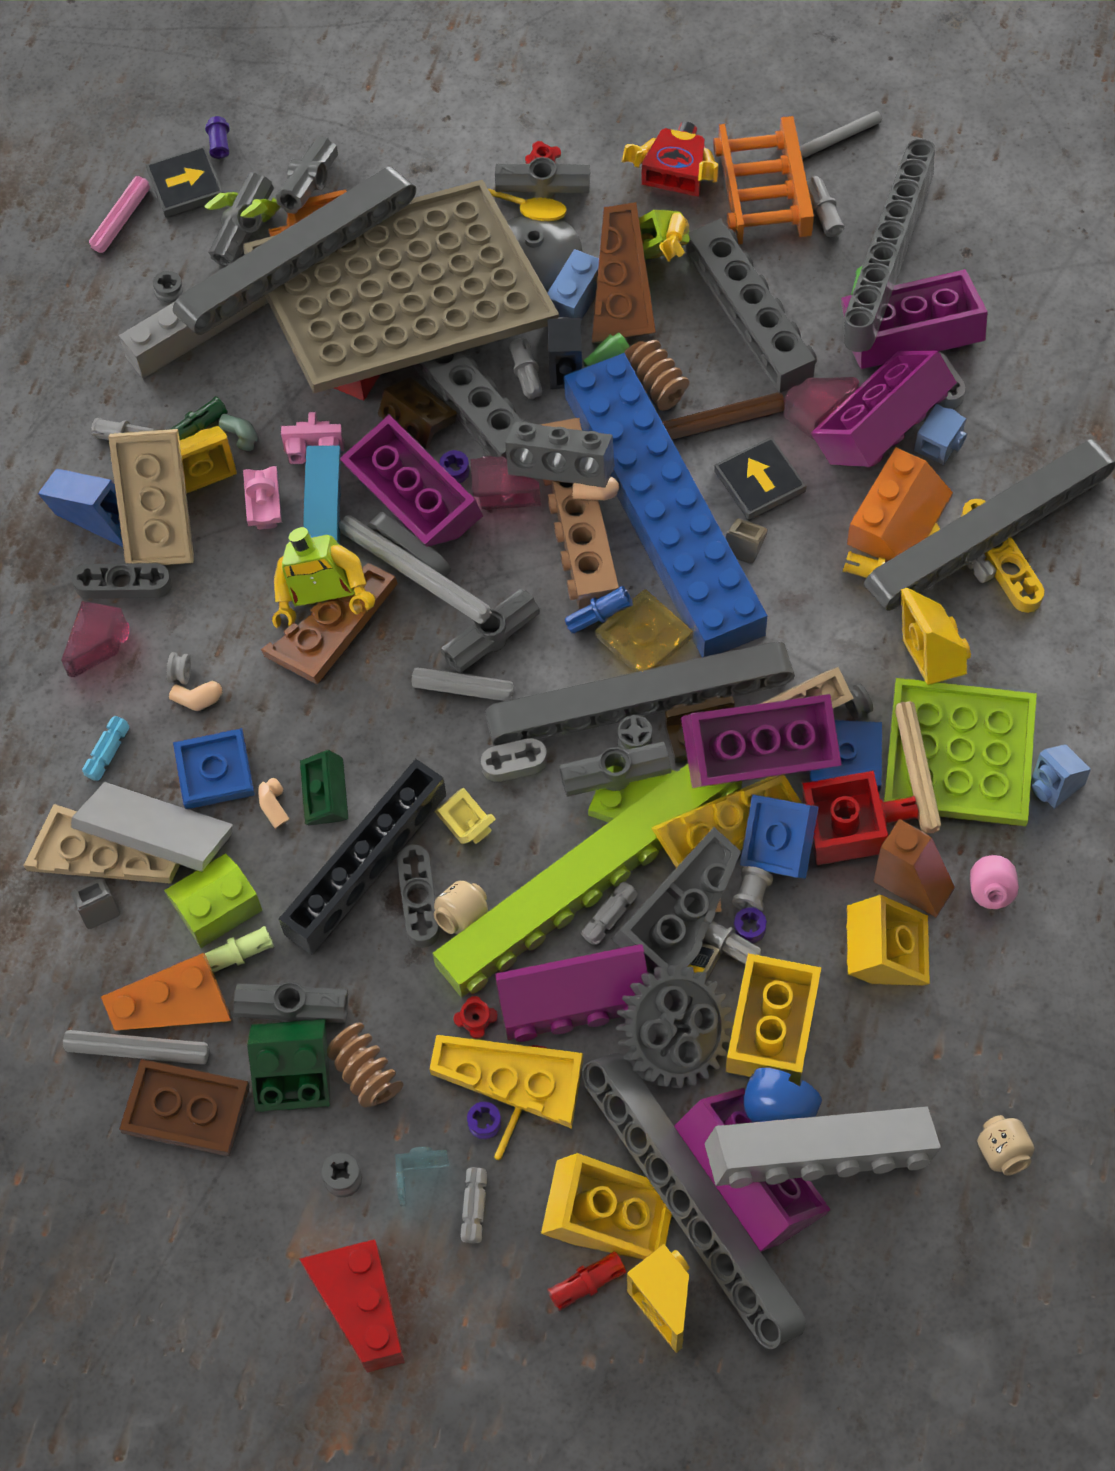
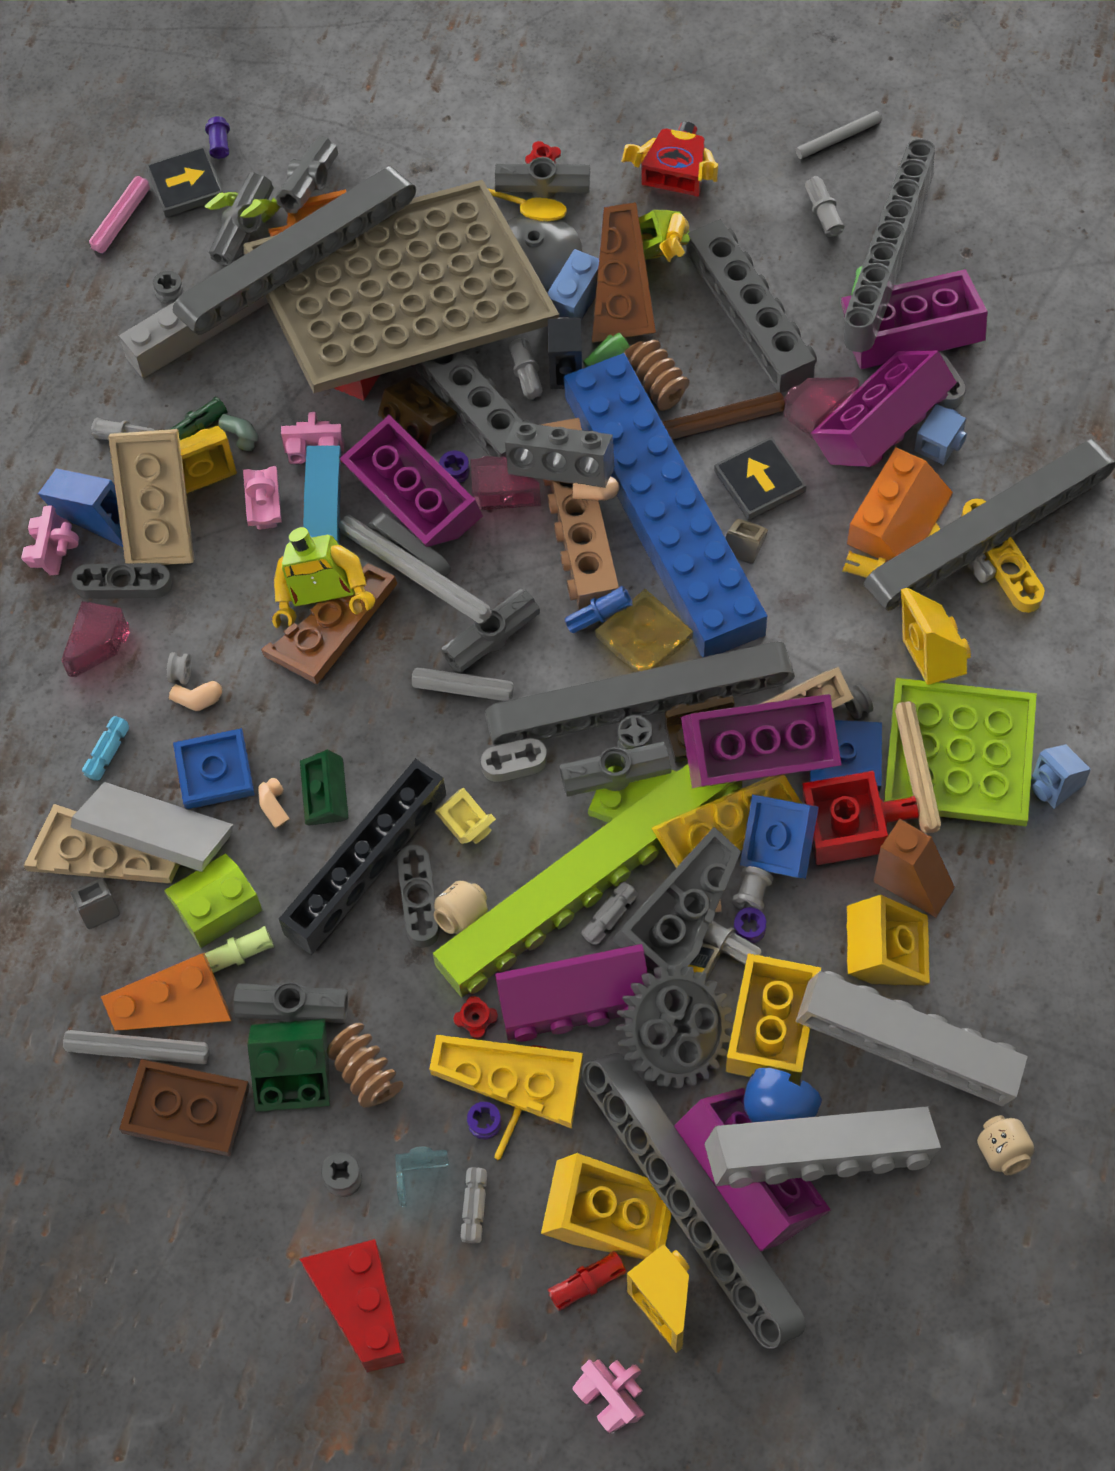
(52, 539): none -> bright pink hips
(599, 1380): none -> bright pink hips
(789, 163): orange fence -> none
(912, 1038): none -> light grey brick
(994, 882): bright pink head -> none

